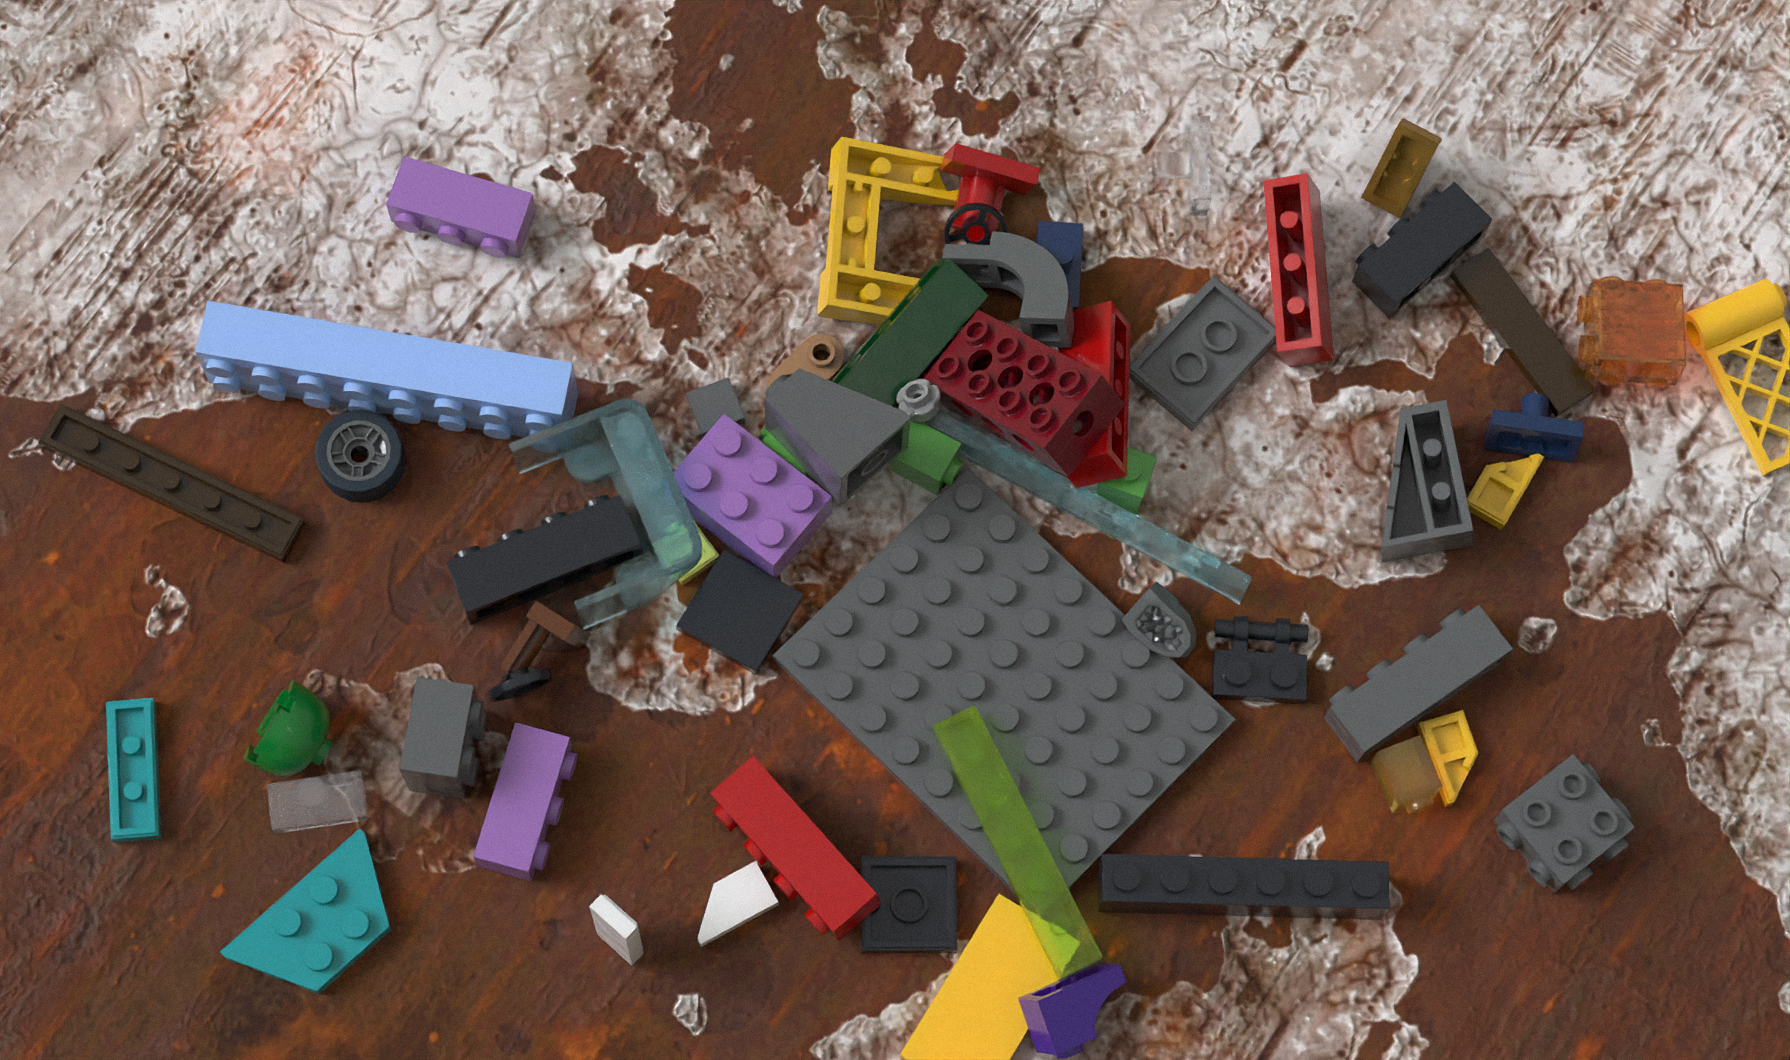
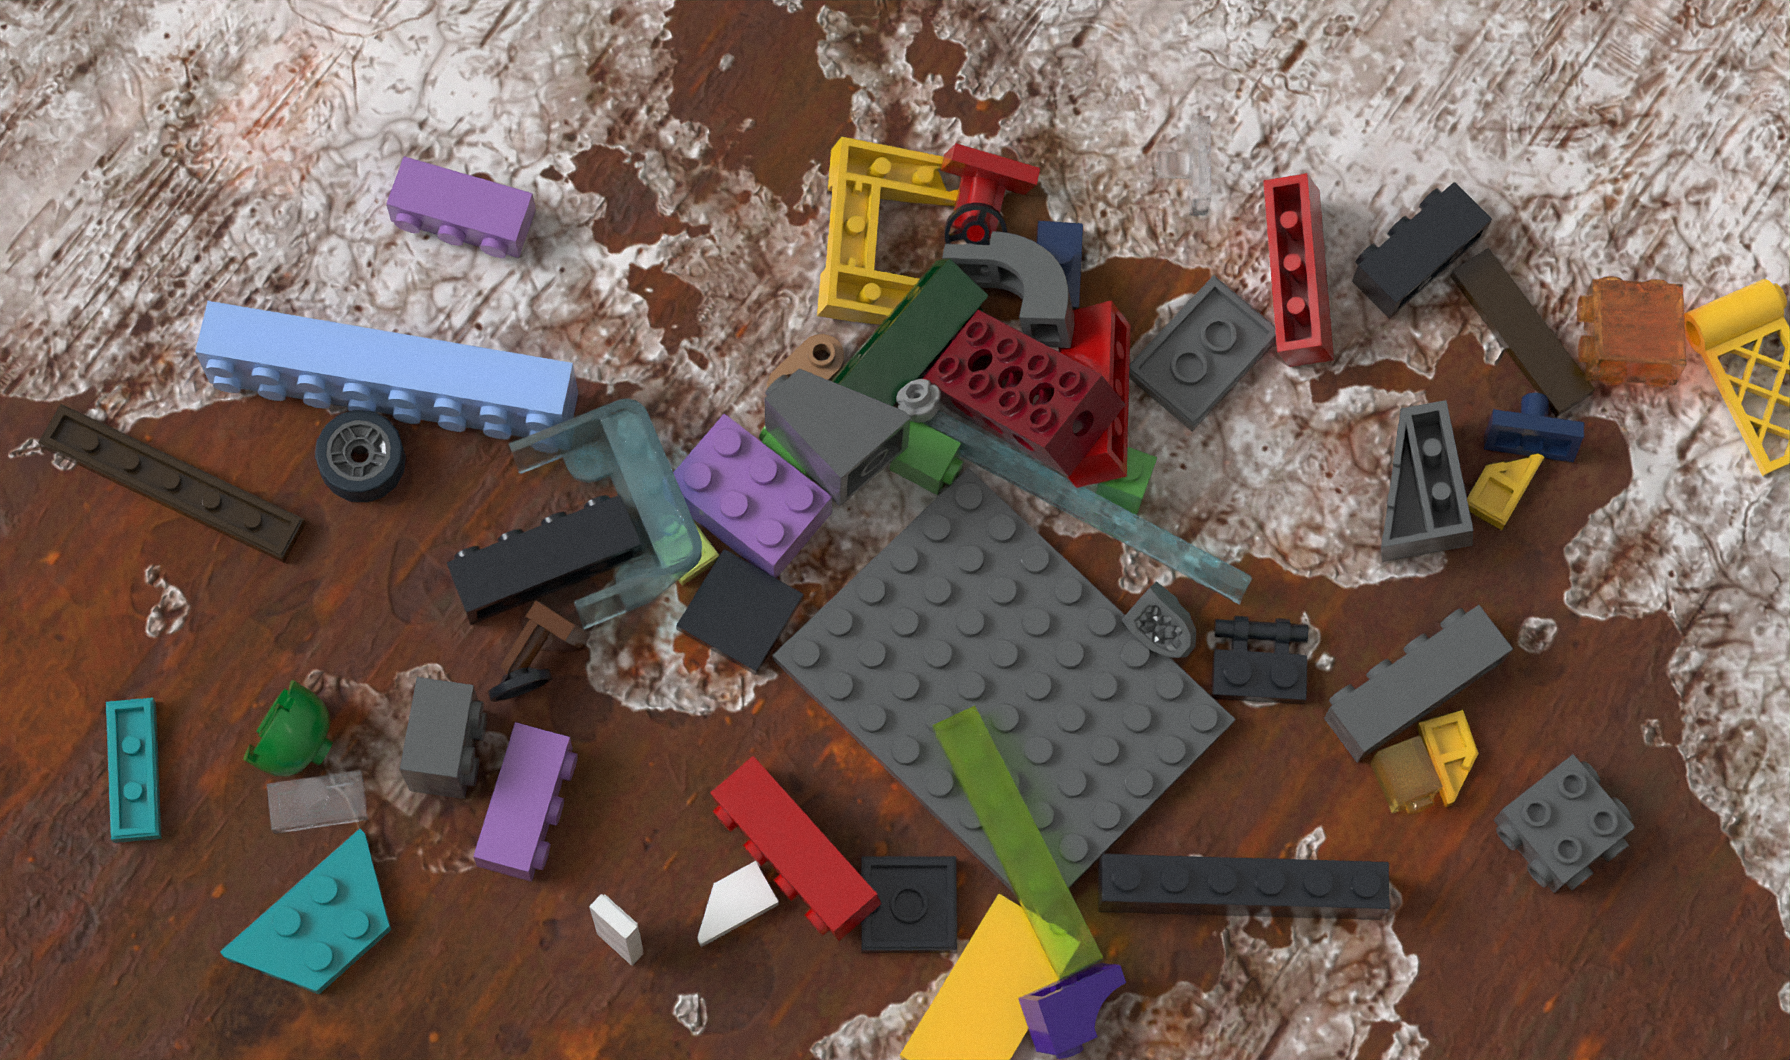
(712, 402): dark grey tile -> none
(1401, 167): pearl gold tile -> none

